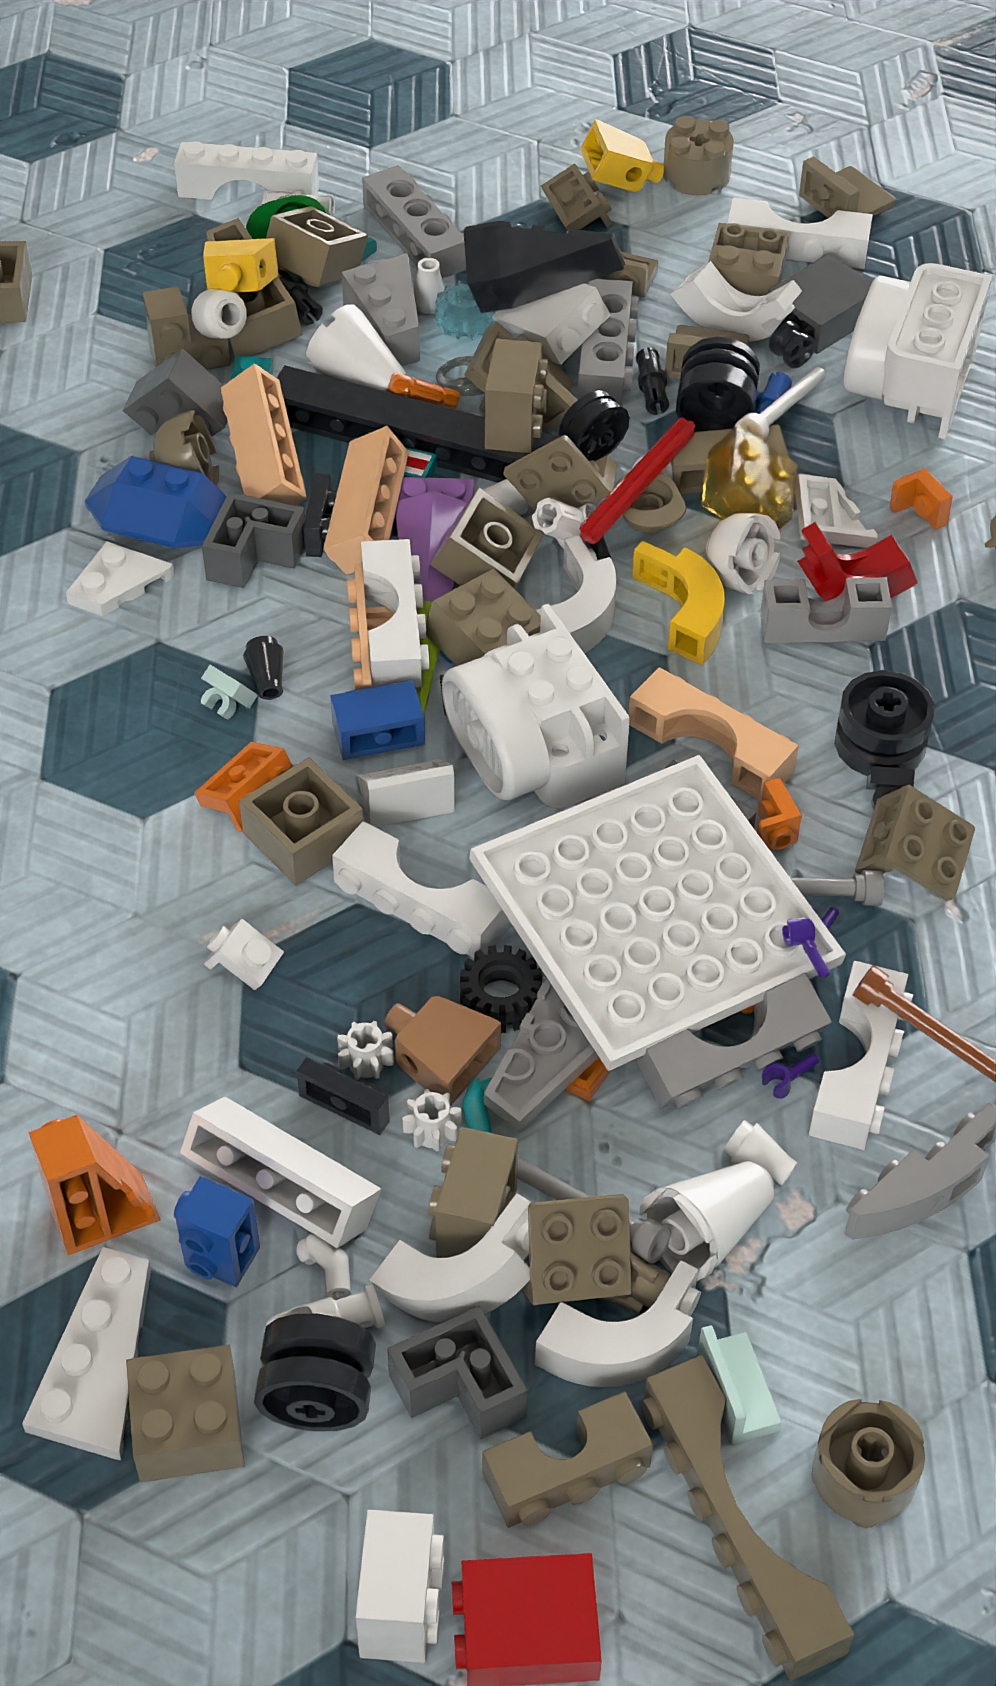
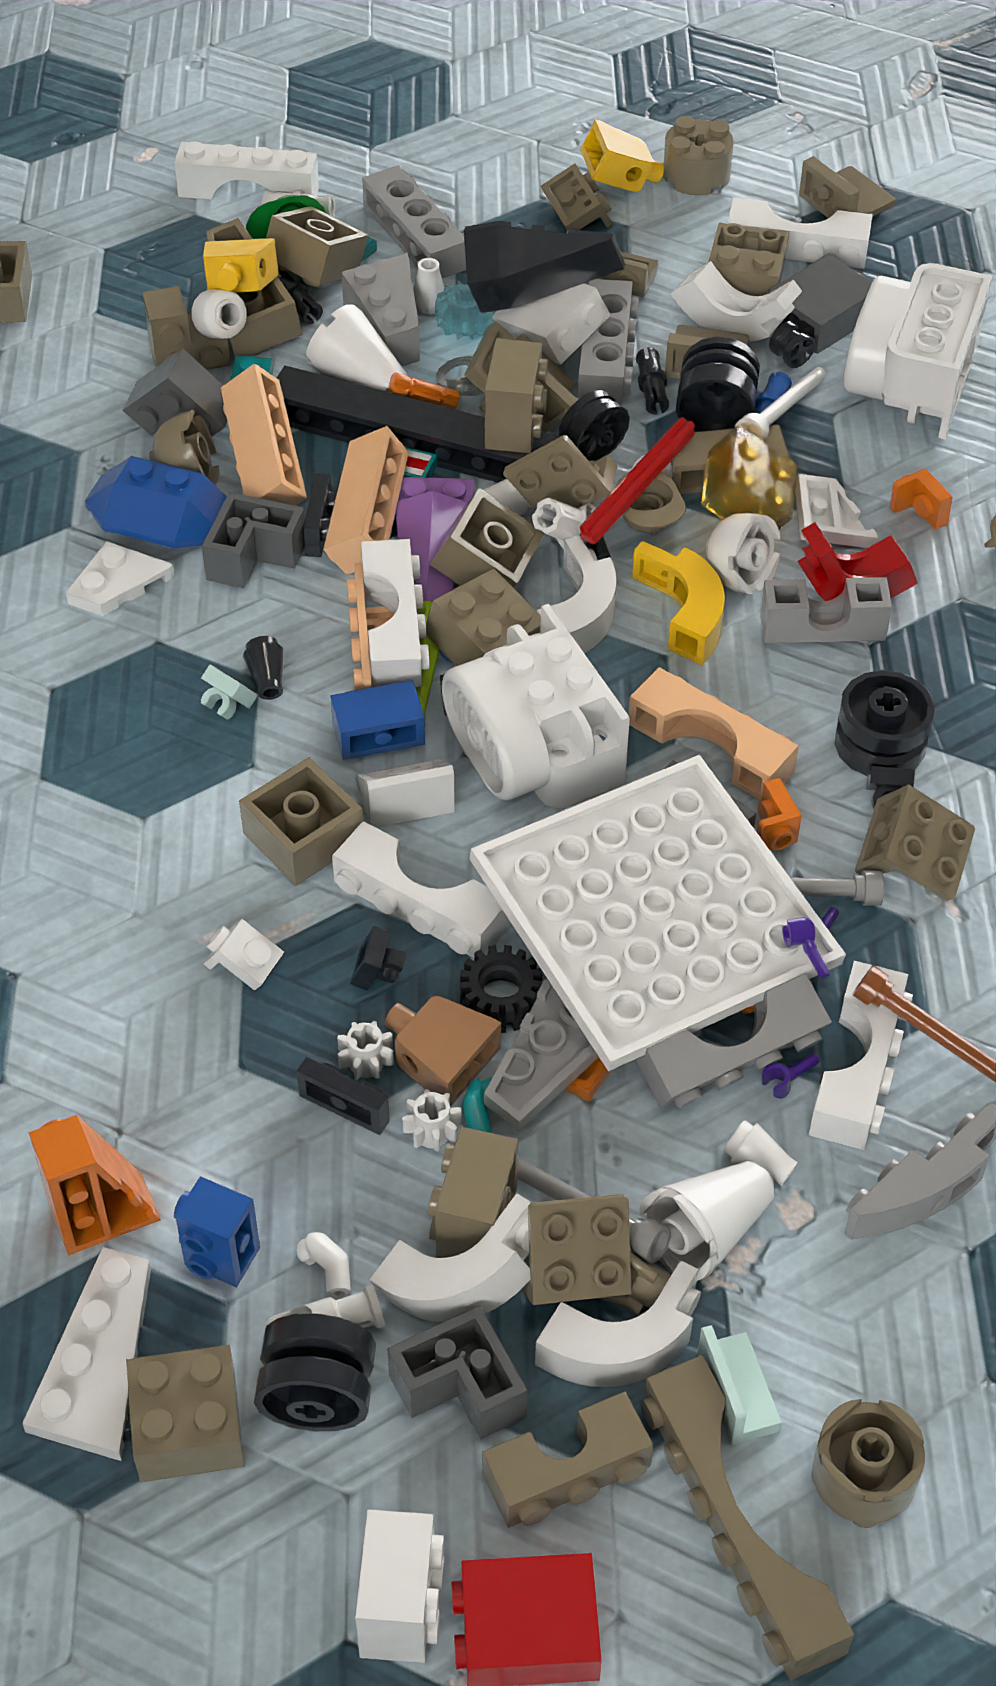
(241, 776): orange bracket -> none
(280, 1171): white brick -> none
(377, 960): none -> black tile

